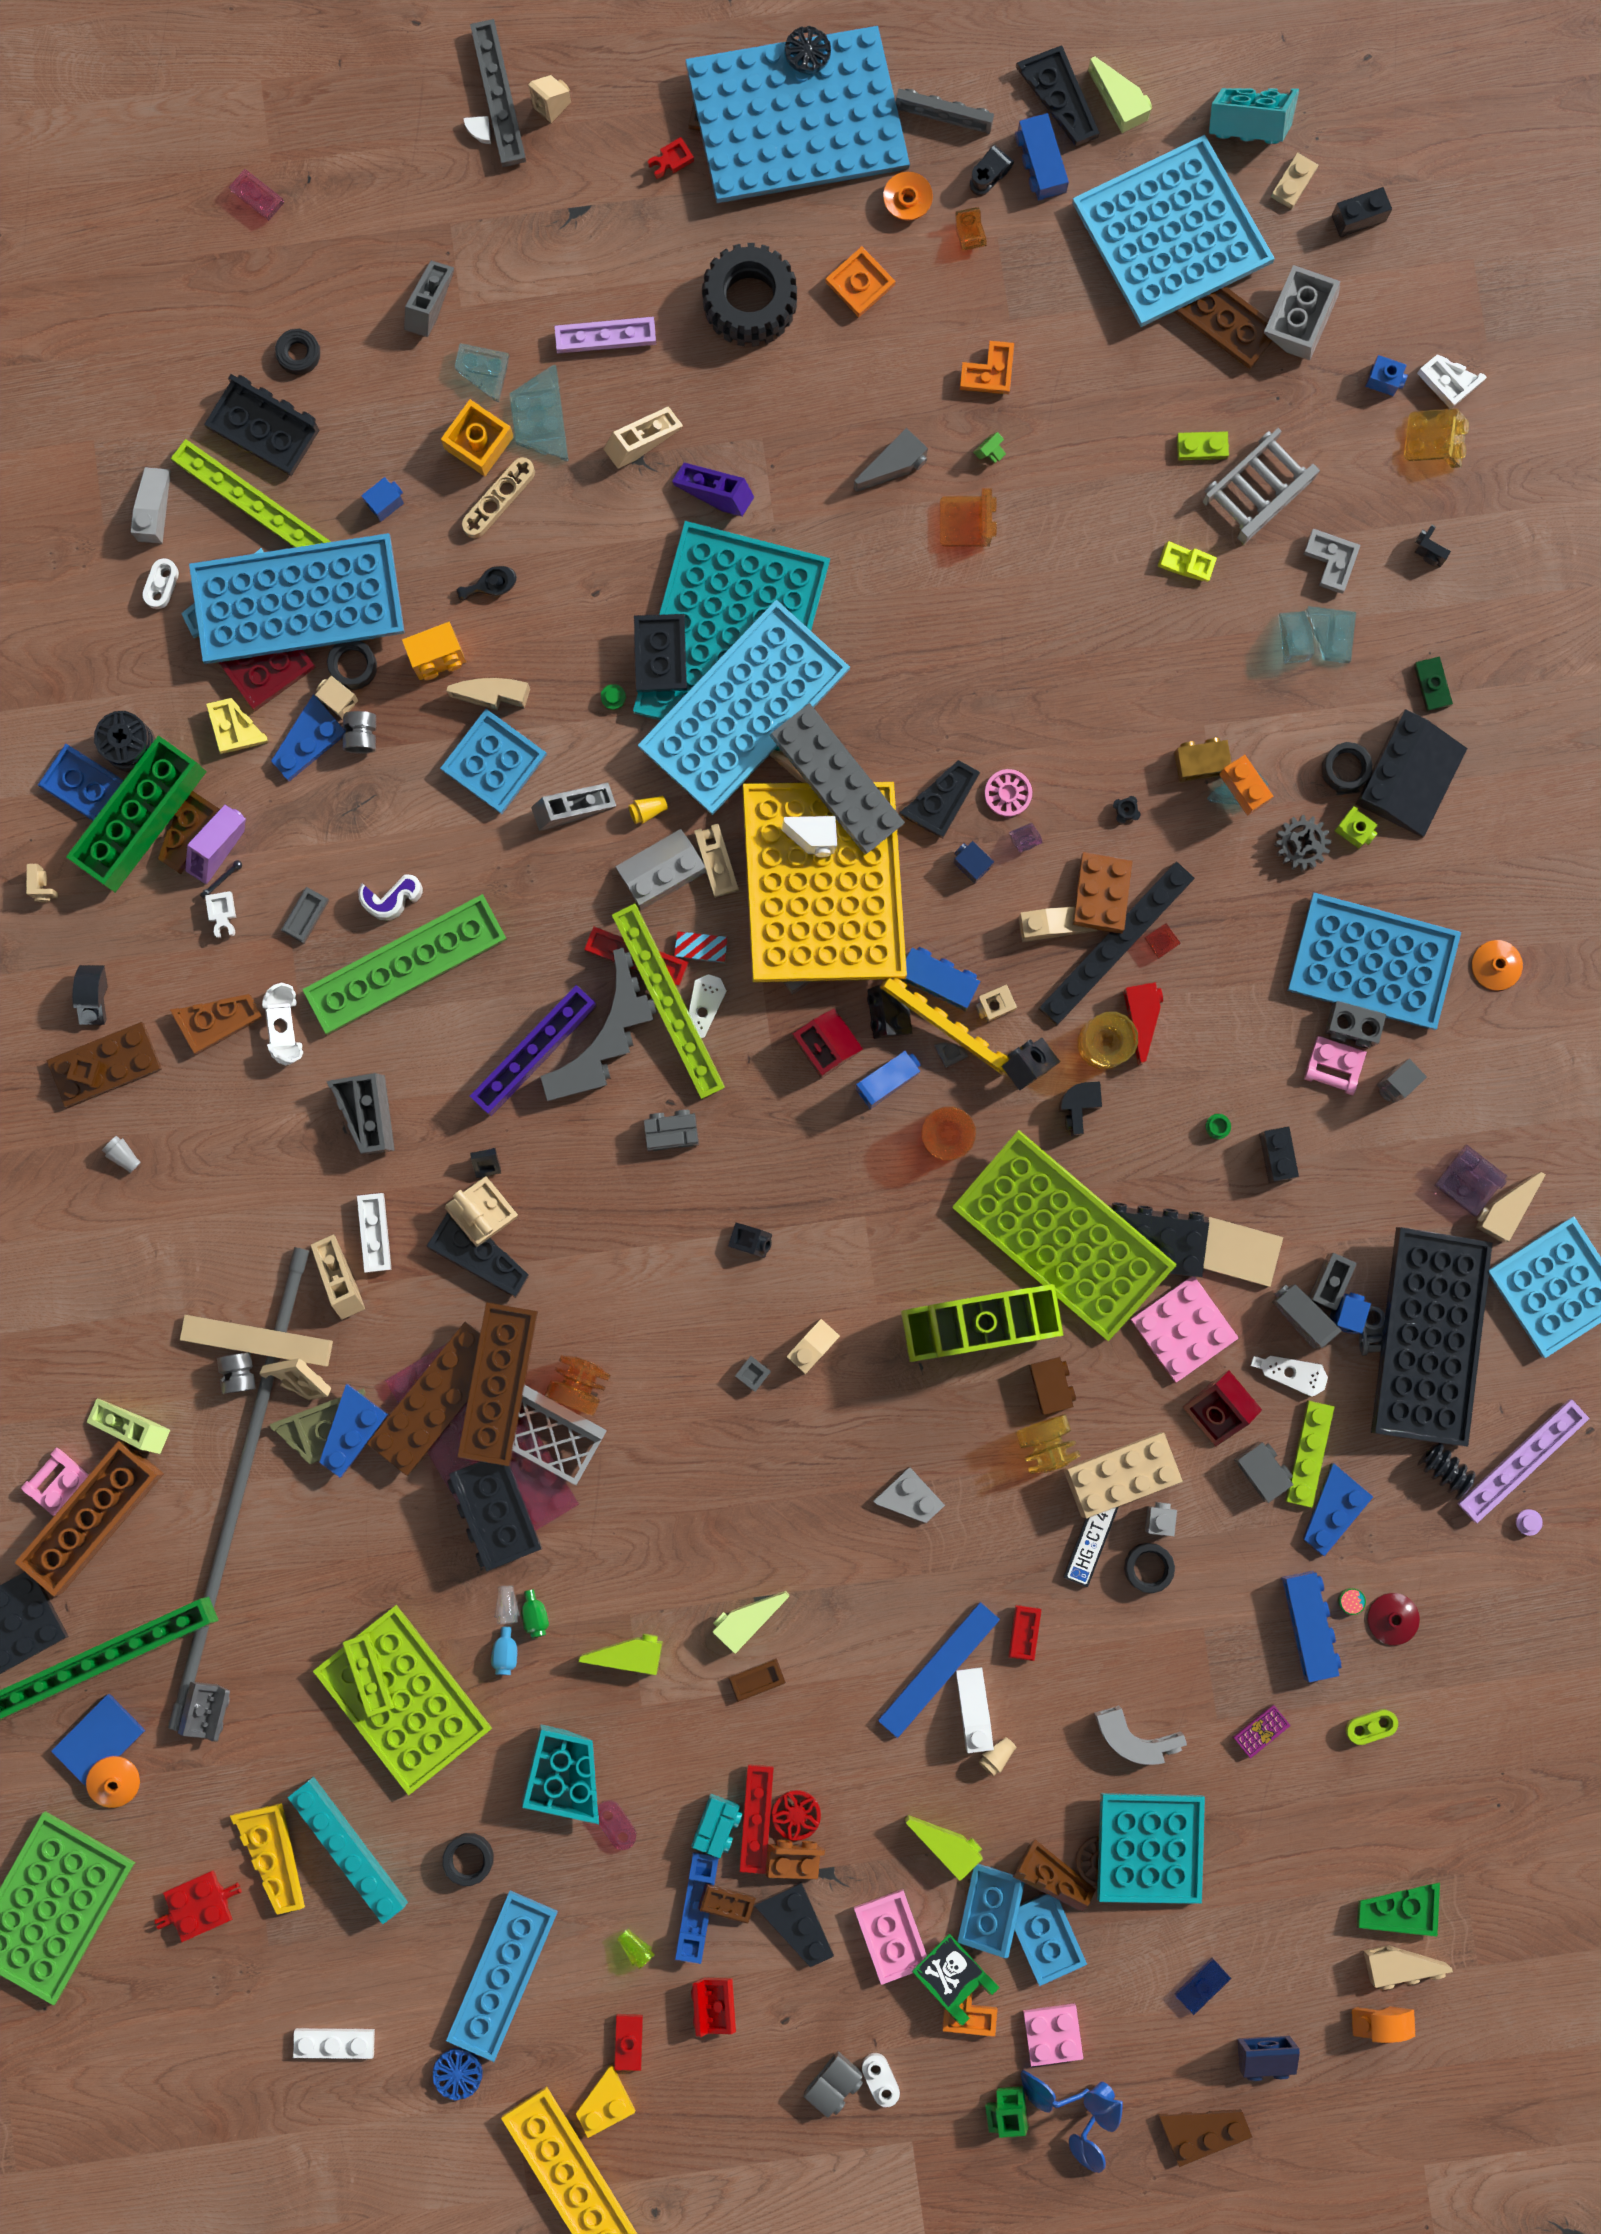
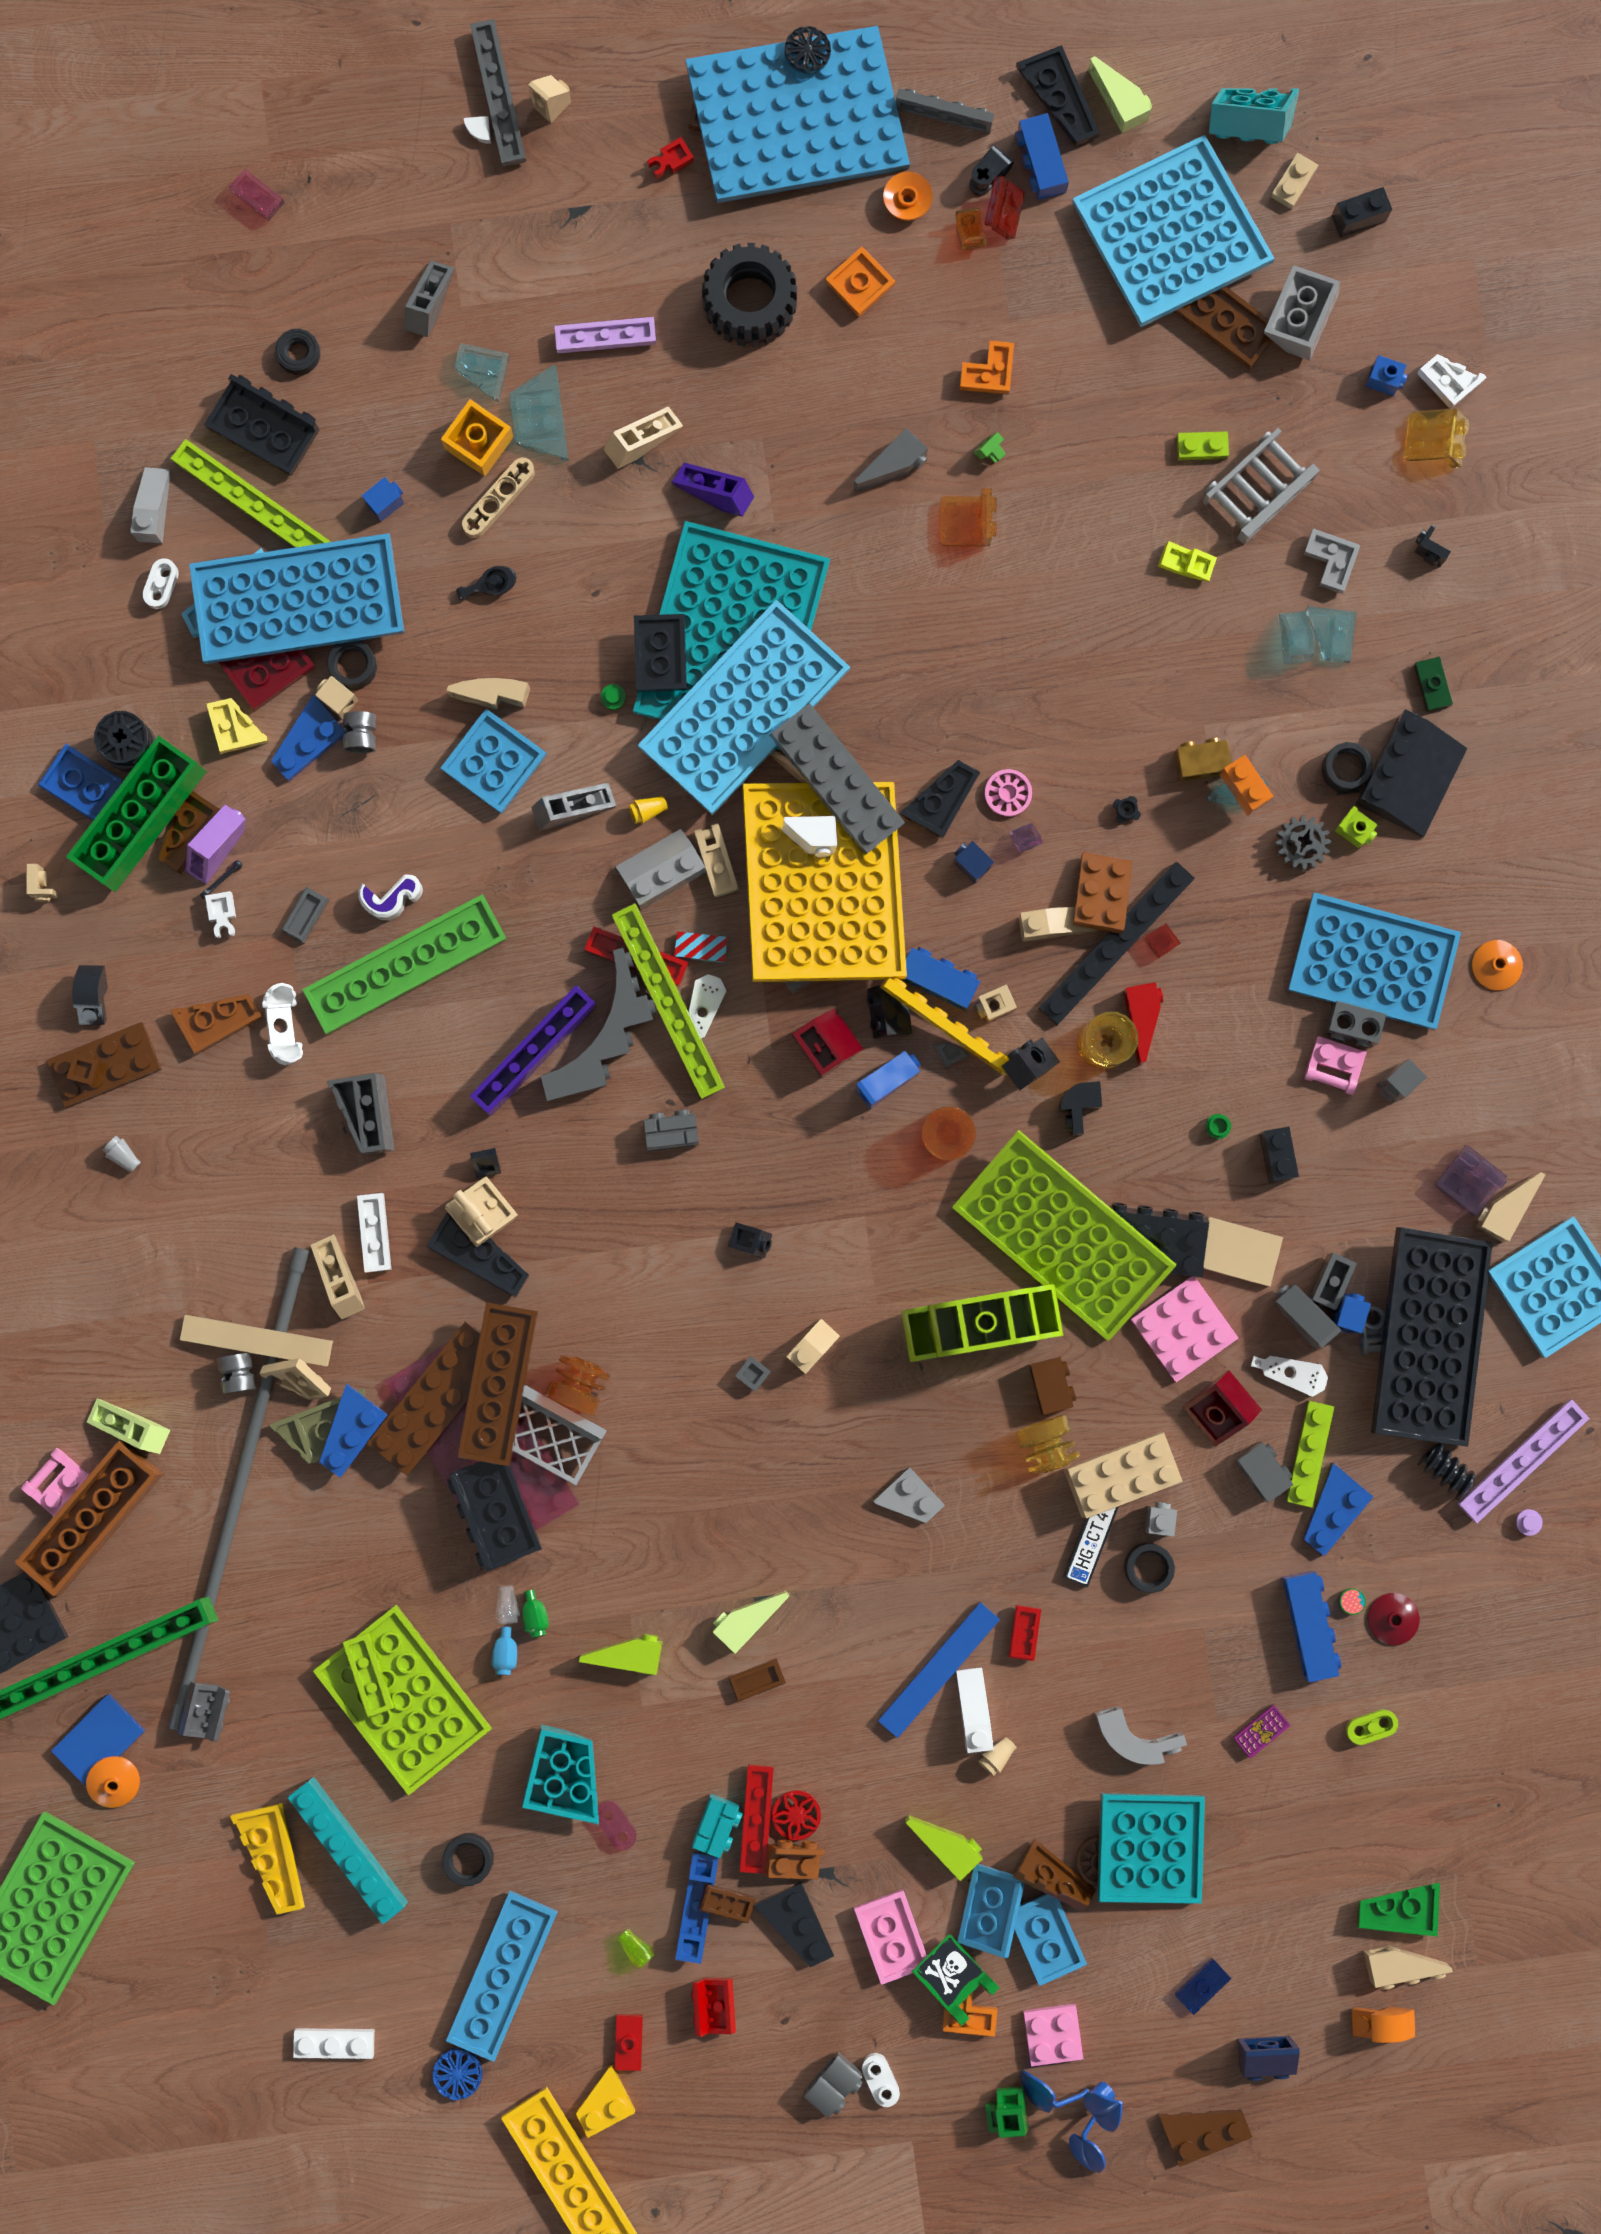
(197, 1906): red plate -> none
(434, 651): light orange brick -> none
(1004, 208): none -> clear red plate

